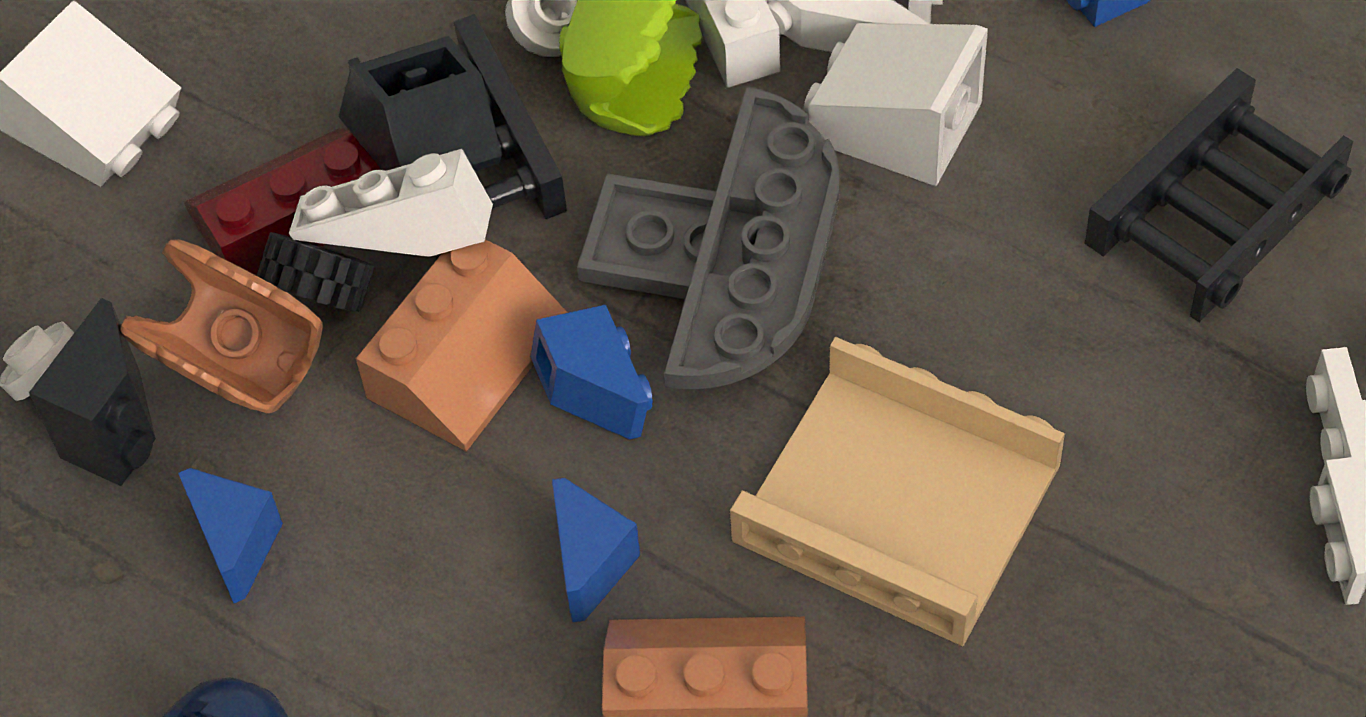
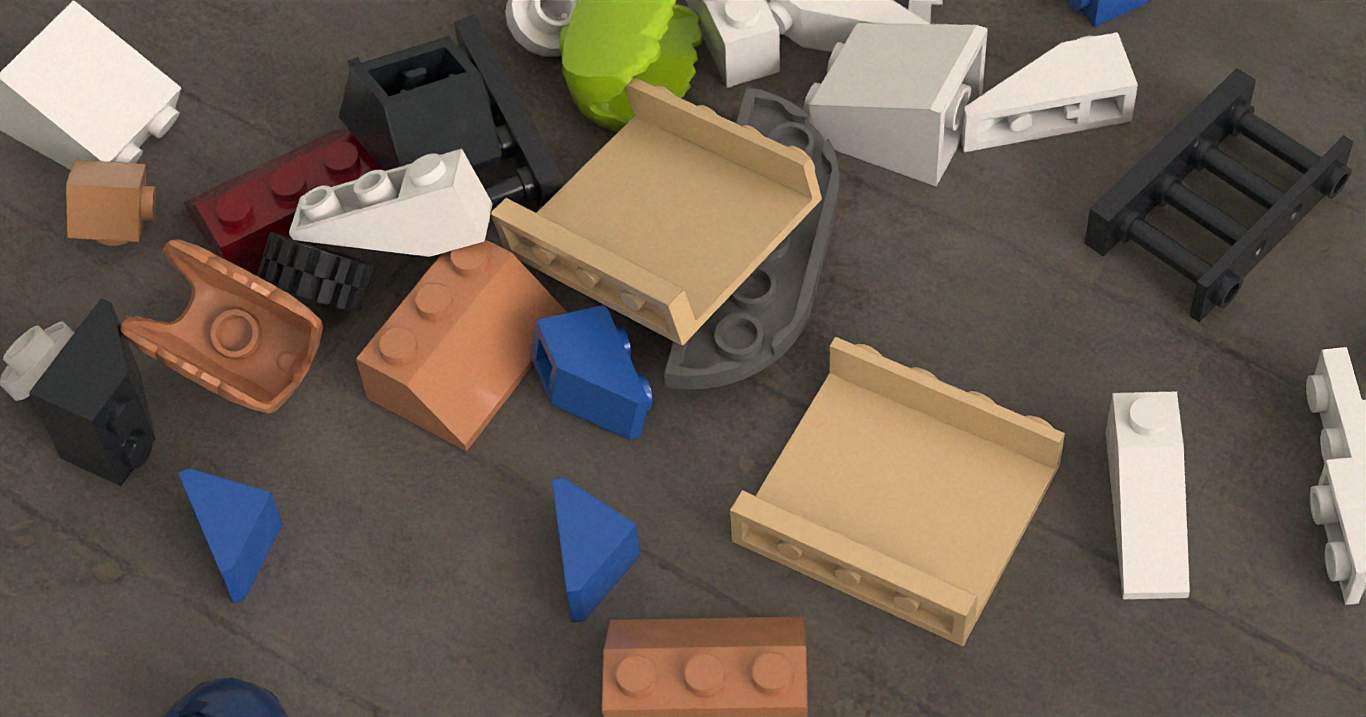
(108, 201): none -> medium nougat brick
(666, 213): none -> tan panel
(1061, 92): none -> white slope
(1148, 494): none -> white slope

